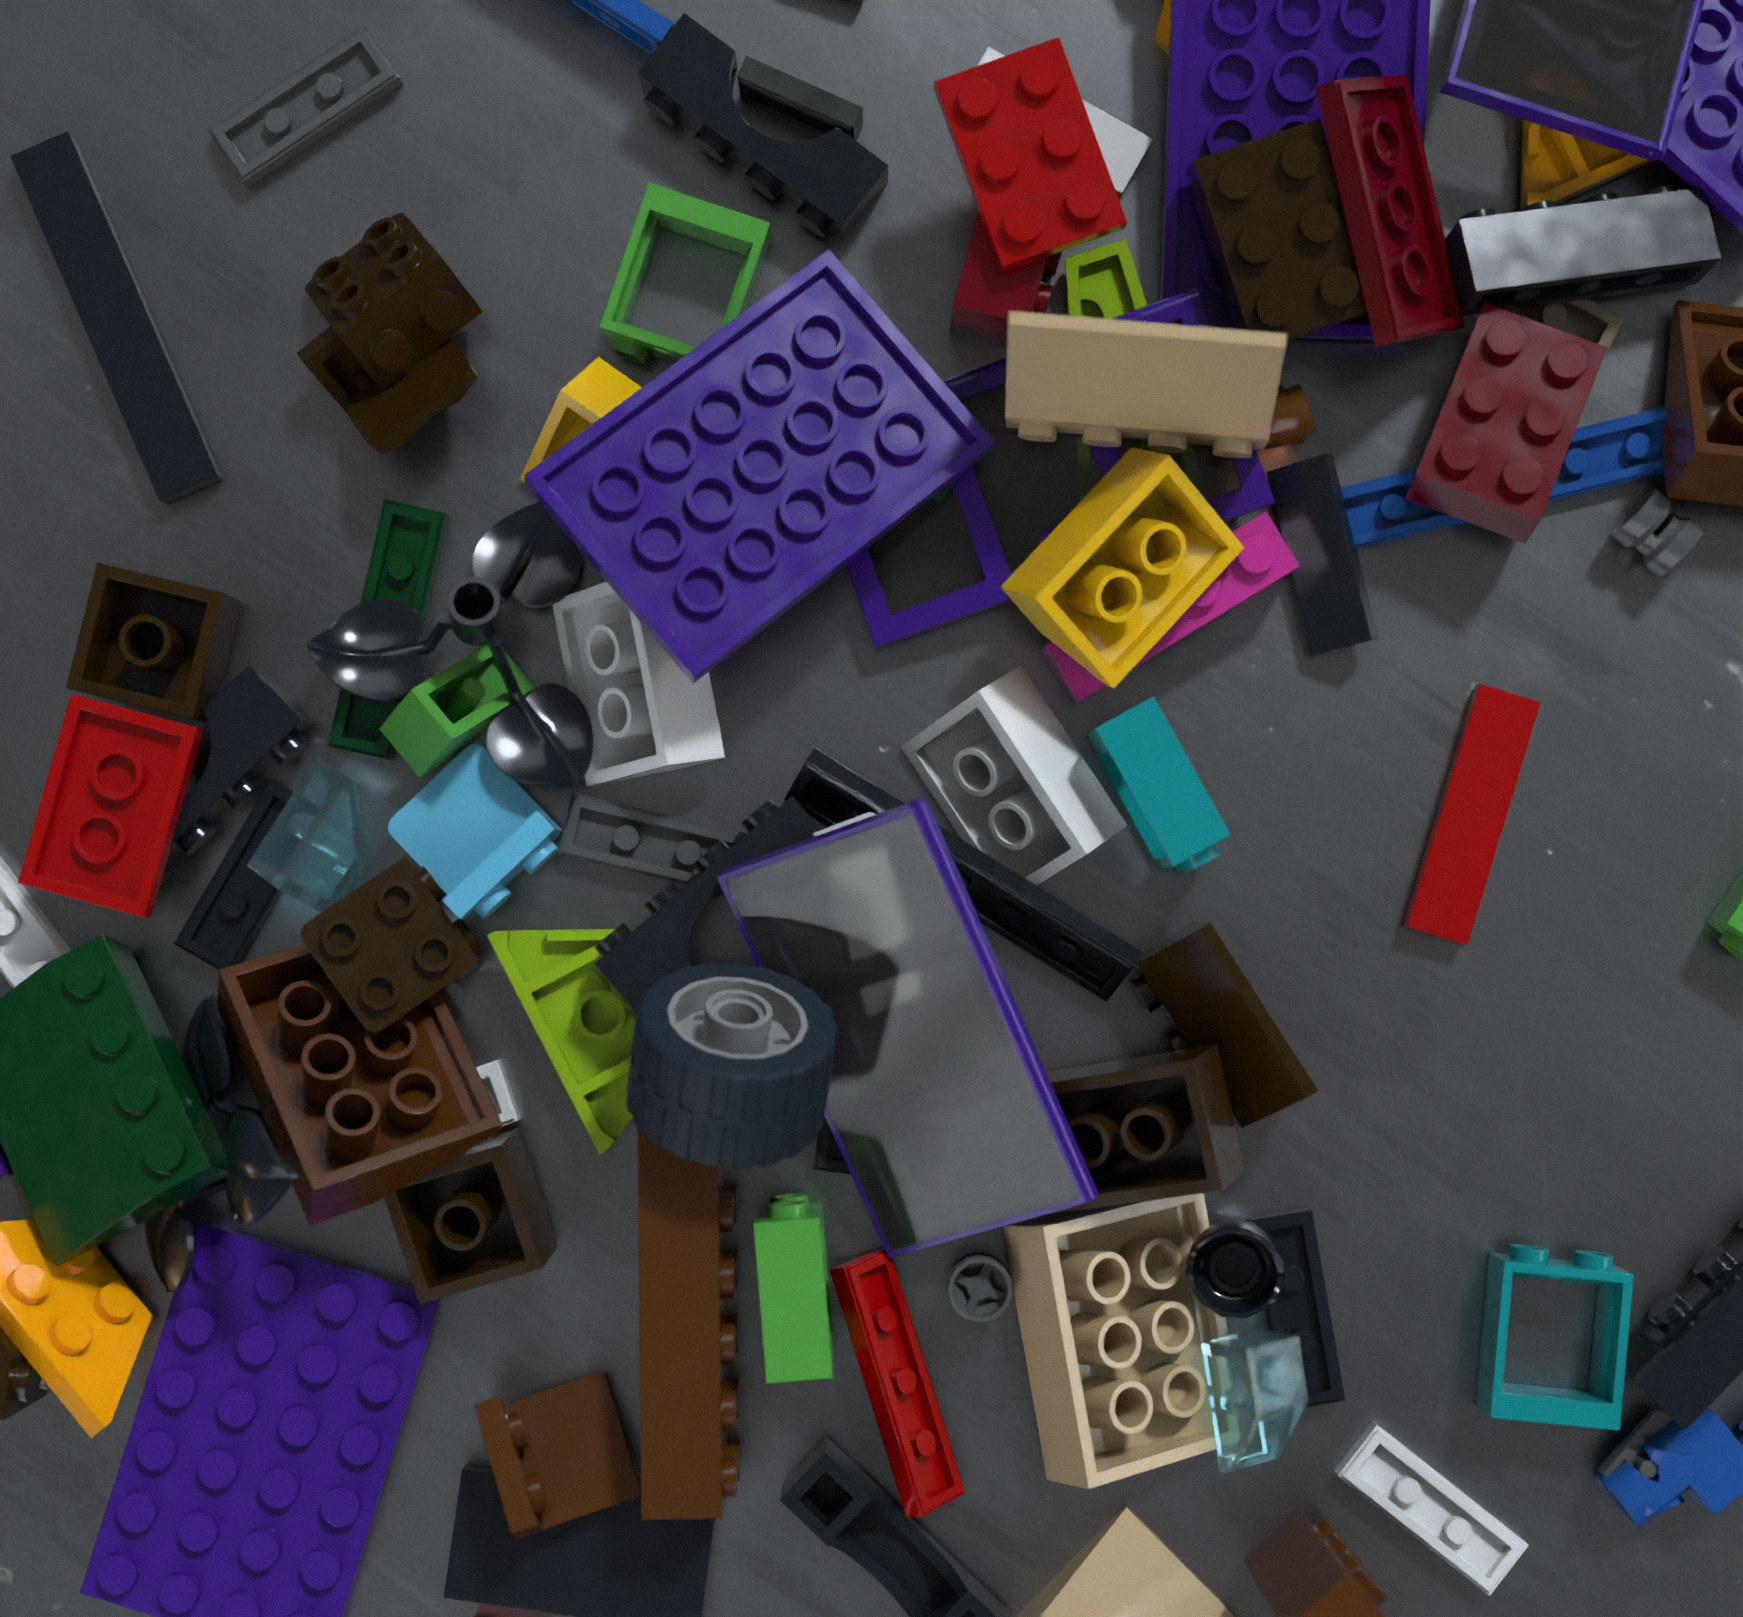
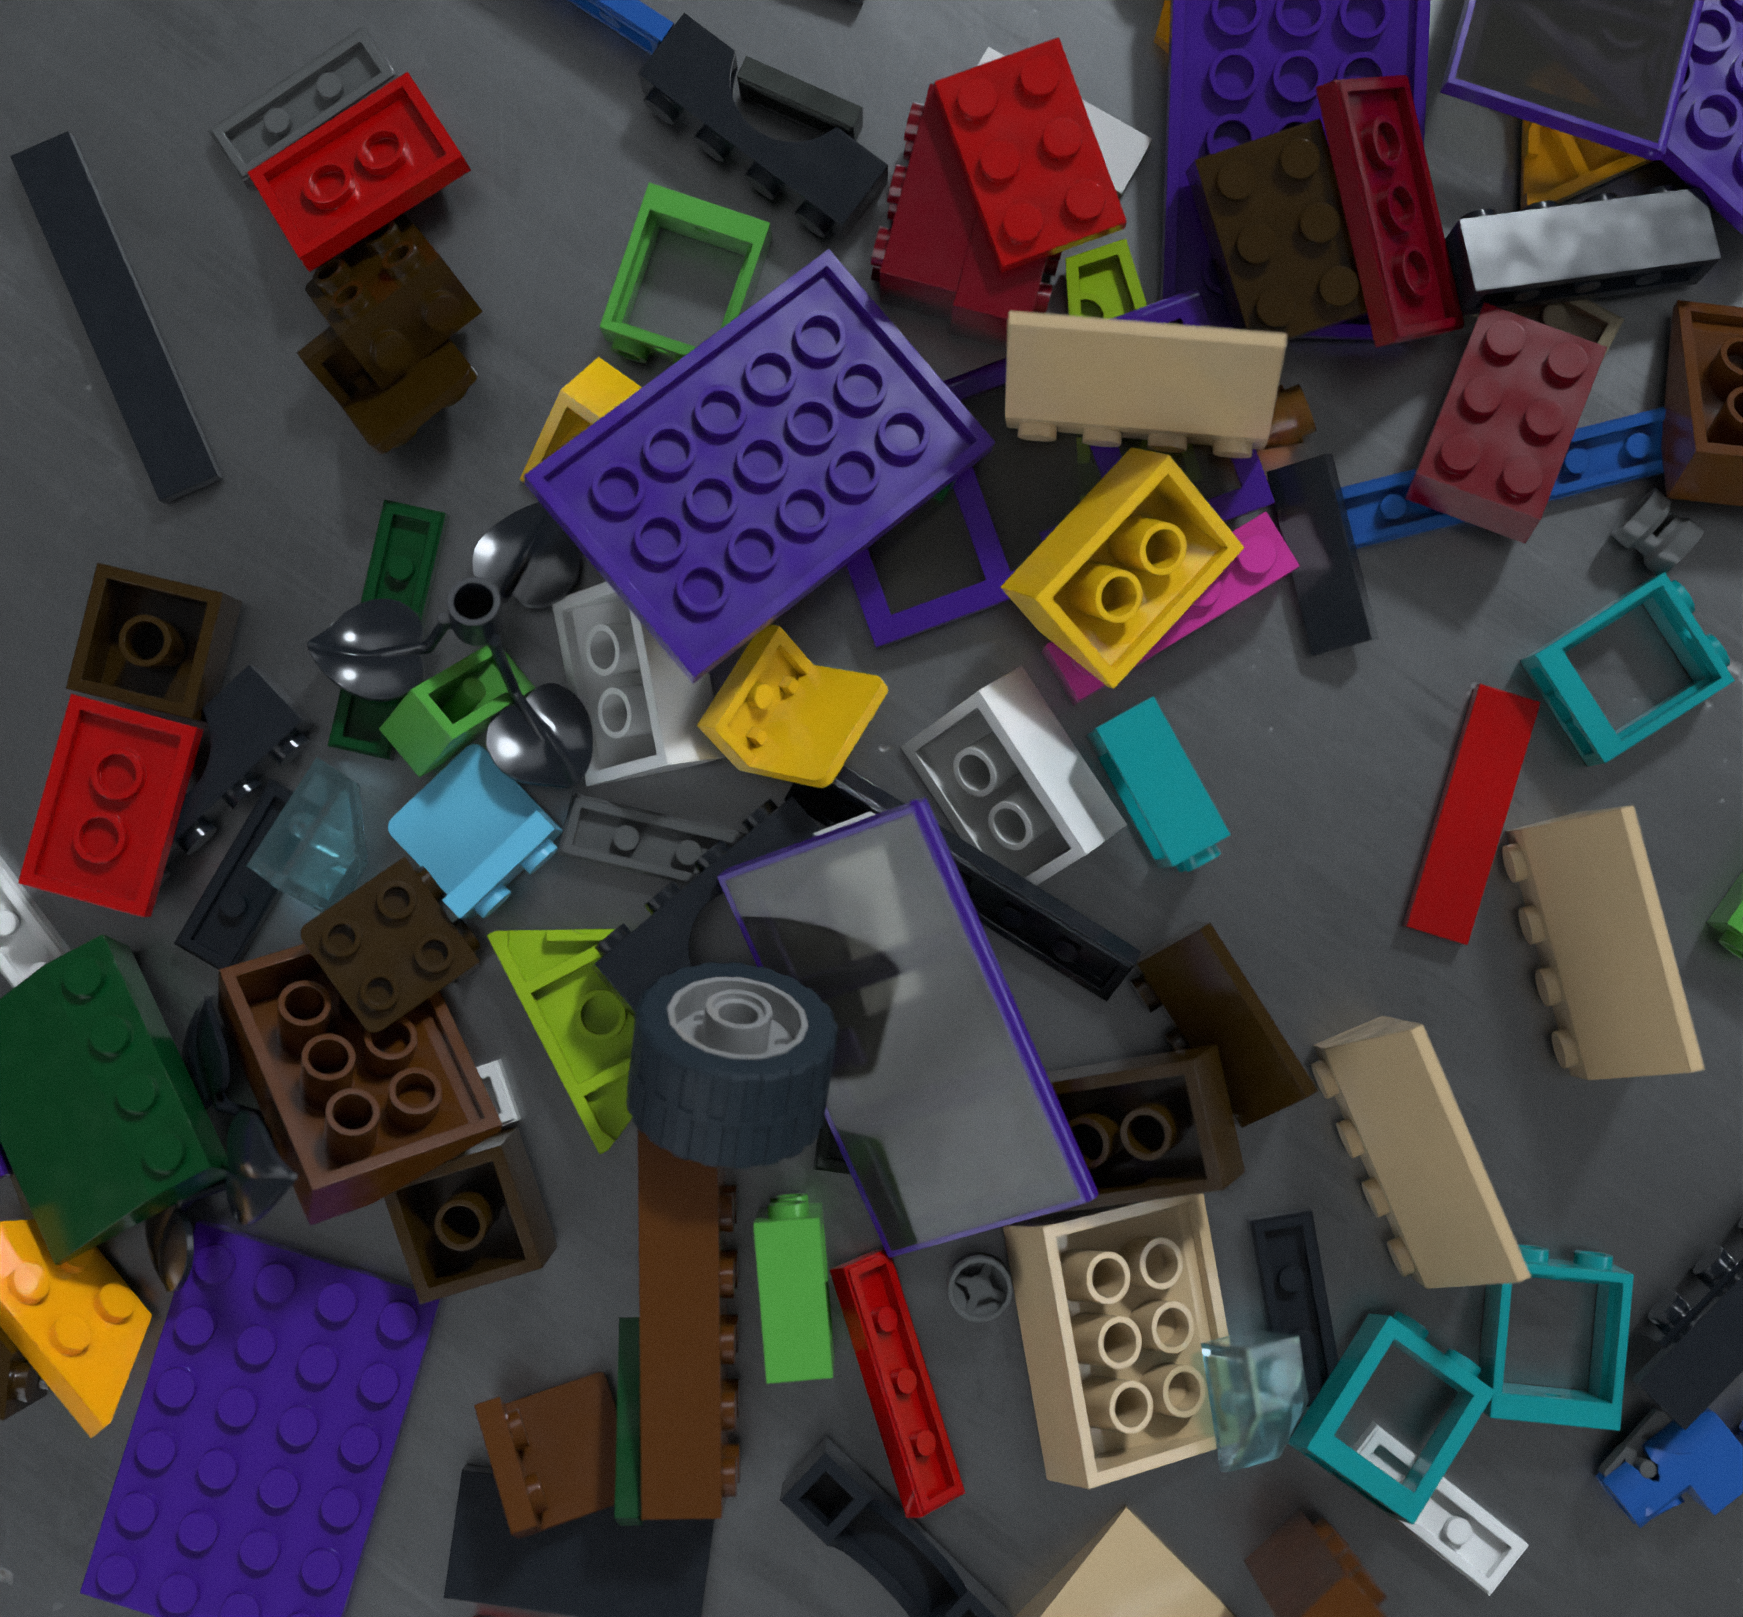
(358, 171): none -> red plate
(628, 1426): none -> dark green tile
(788, 715): none -> yellow bracket
(931, 218): none -> dark red brick
(1235, 1269): black hair -> none
(1317, 1429): none -> teal window
(1417, 1156): none -> tan slope
(1574, 705): none -> teal window
(1601, 946): none -> tan slope

